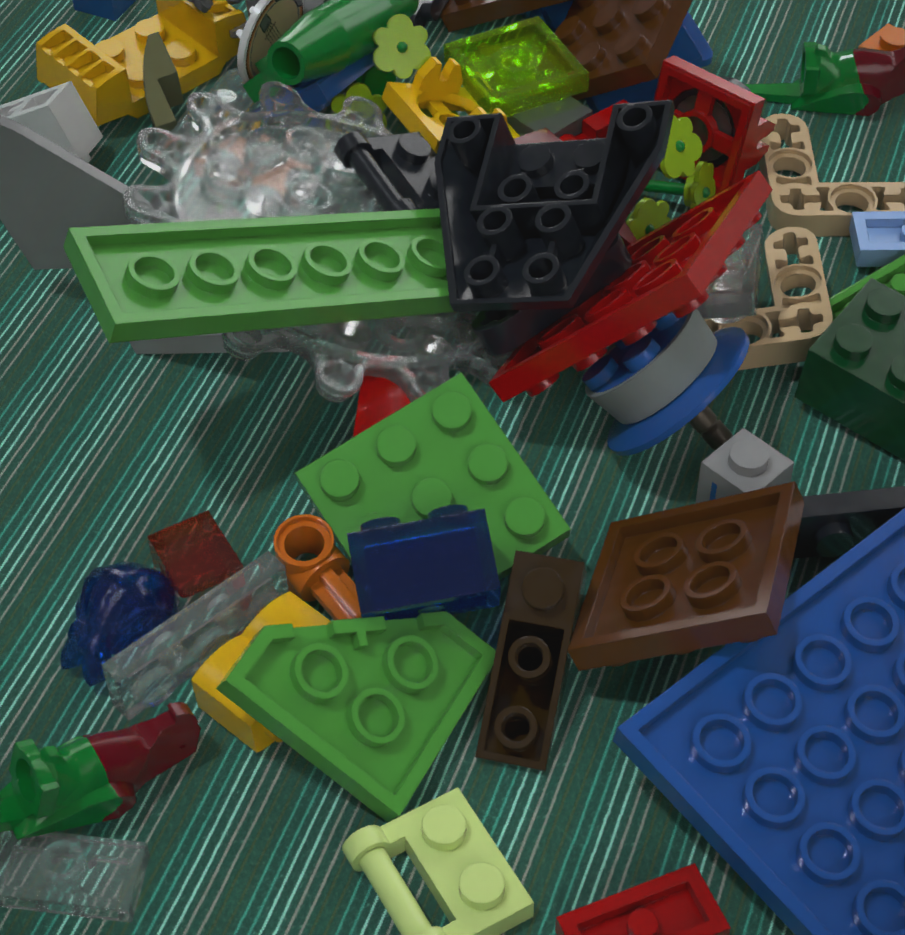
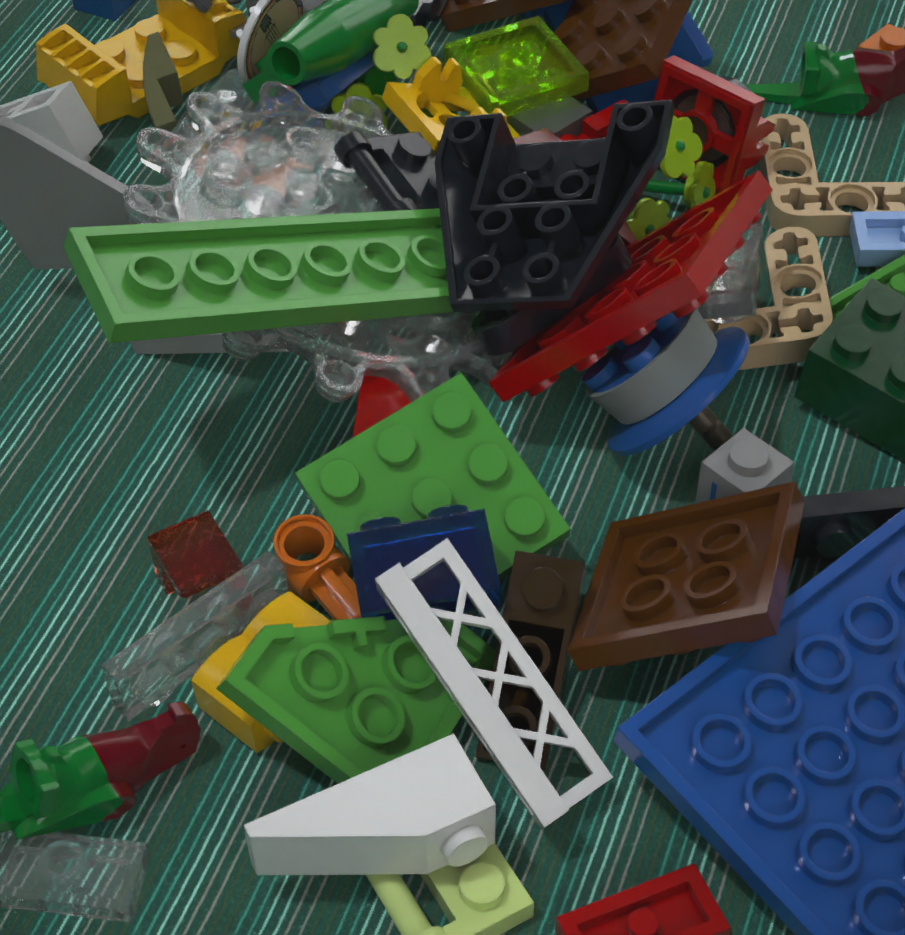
(113, 612): clear blue piece -> none
(388, 820): none -> white slope
(472, 697): none -> white fence

